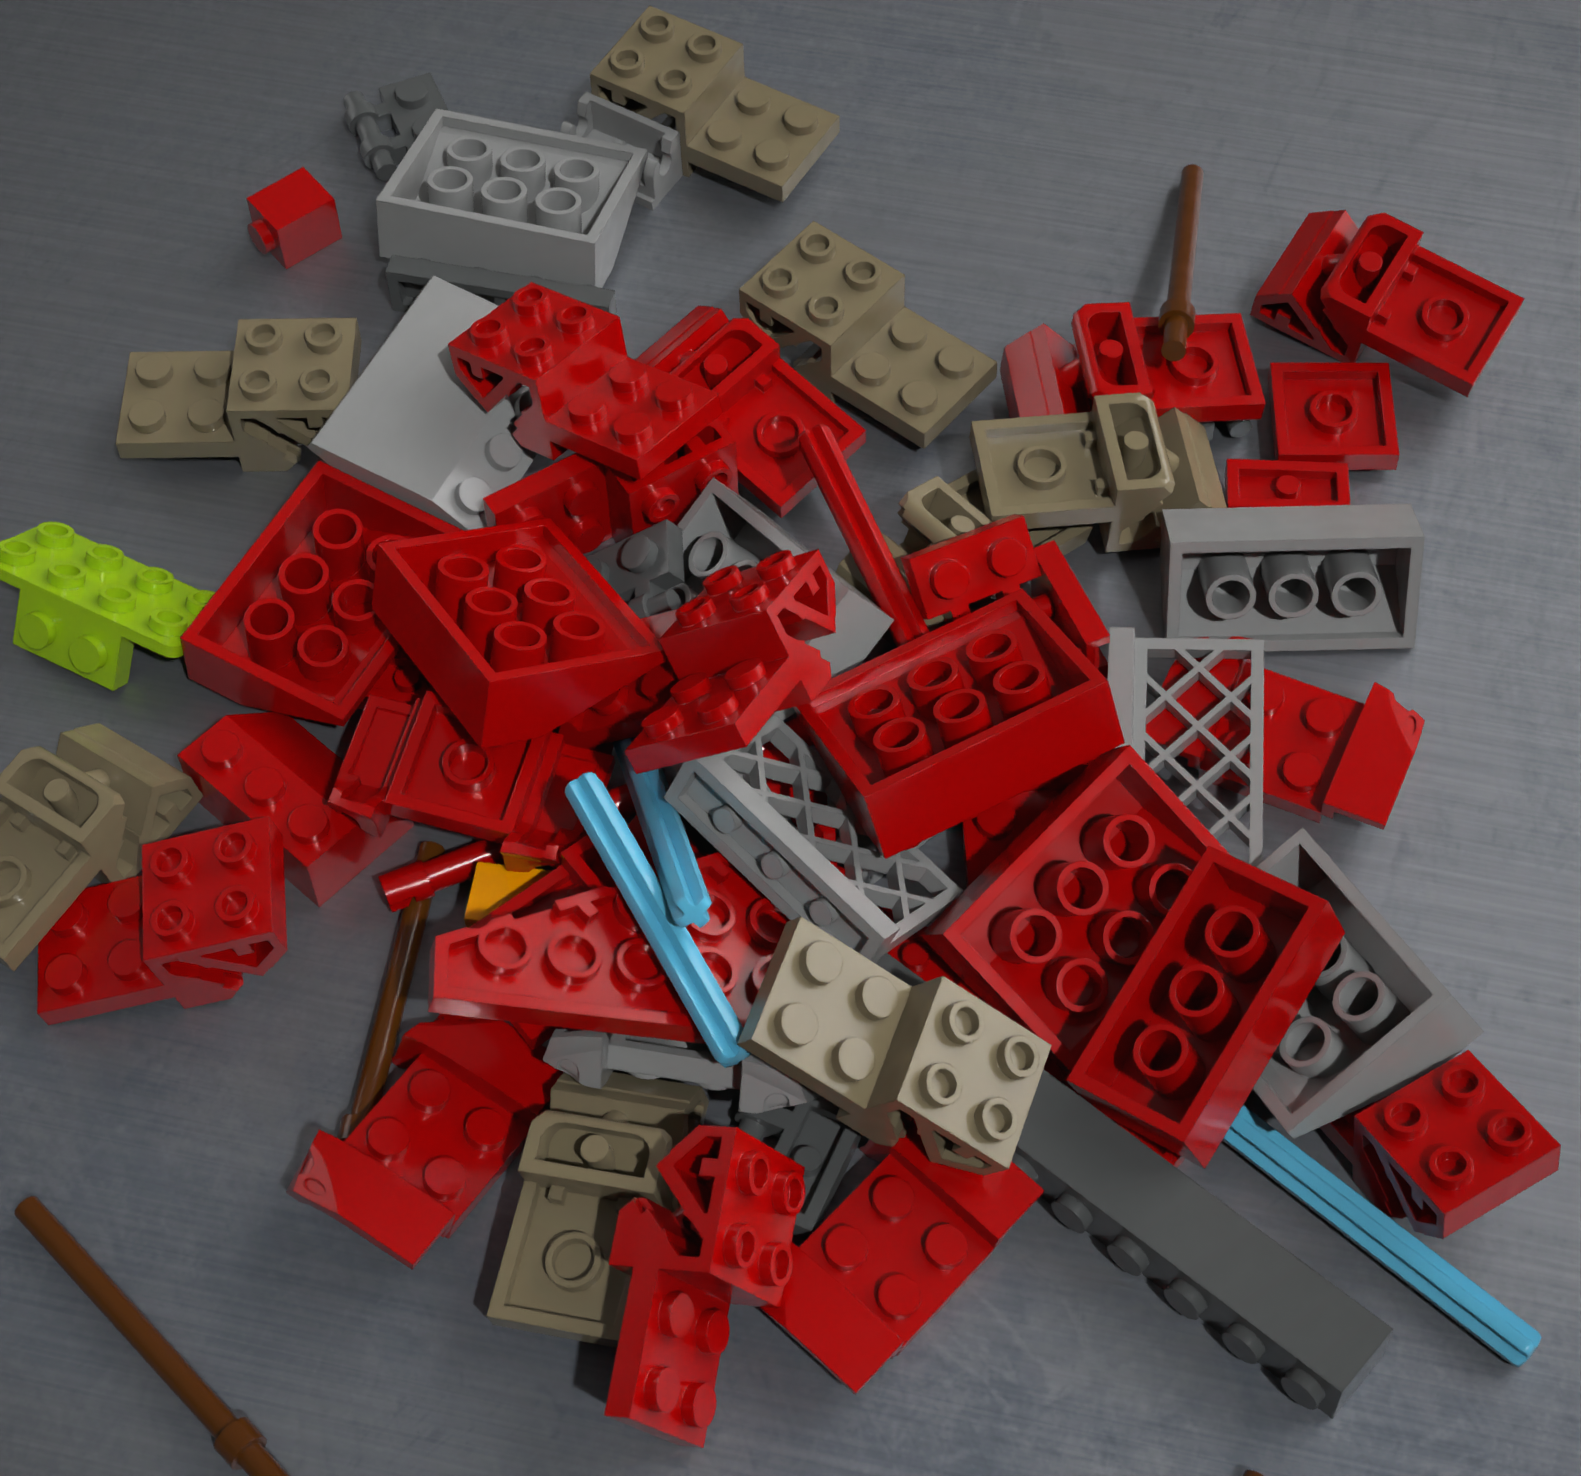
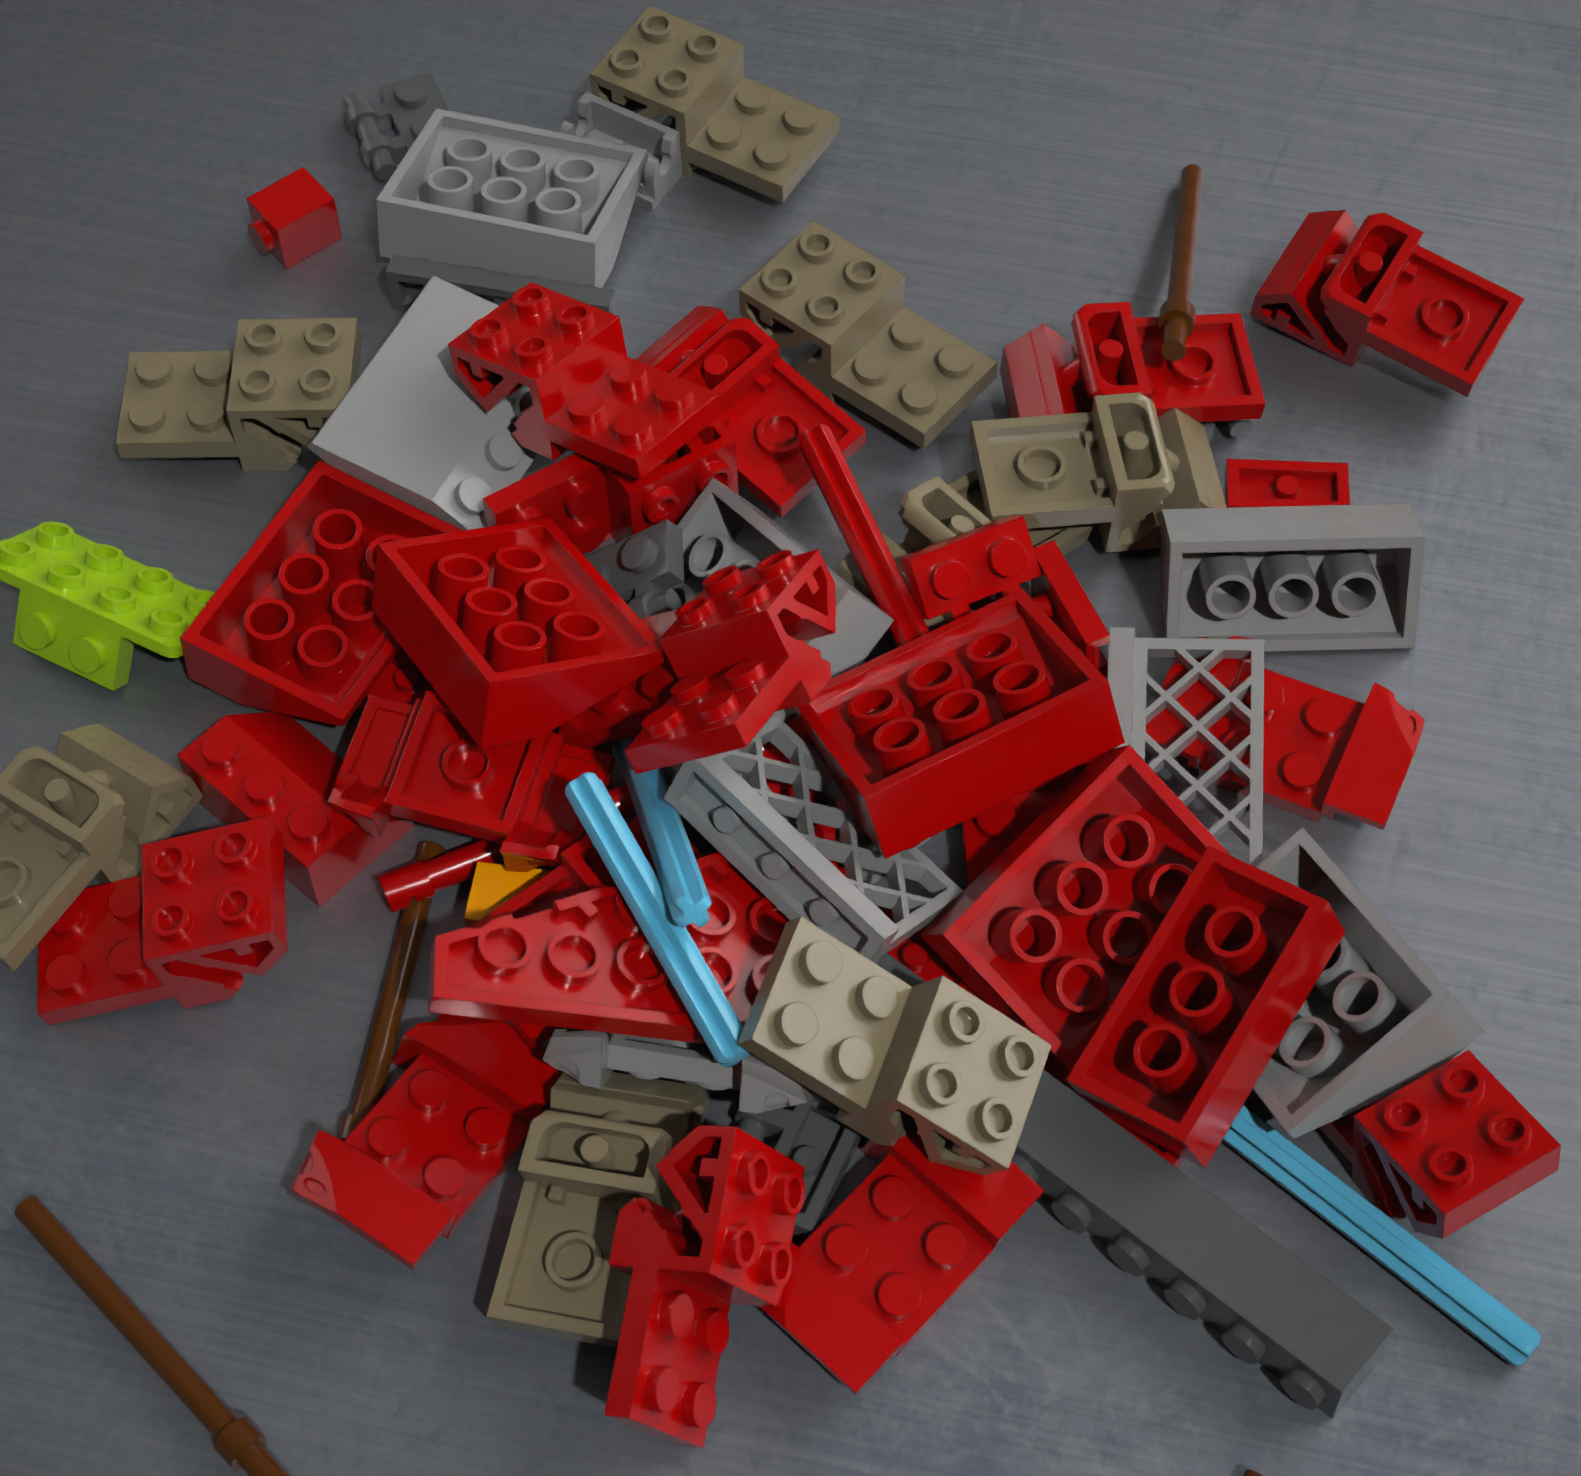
(1334, 413): red plate -> none

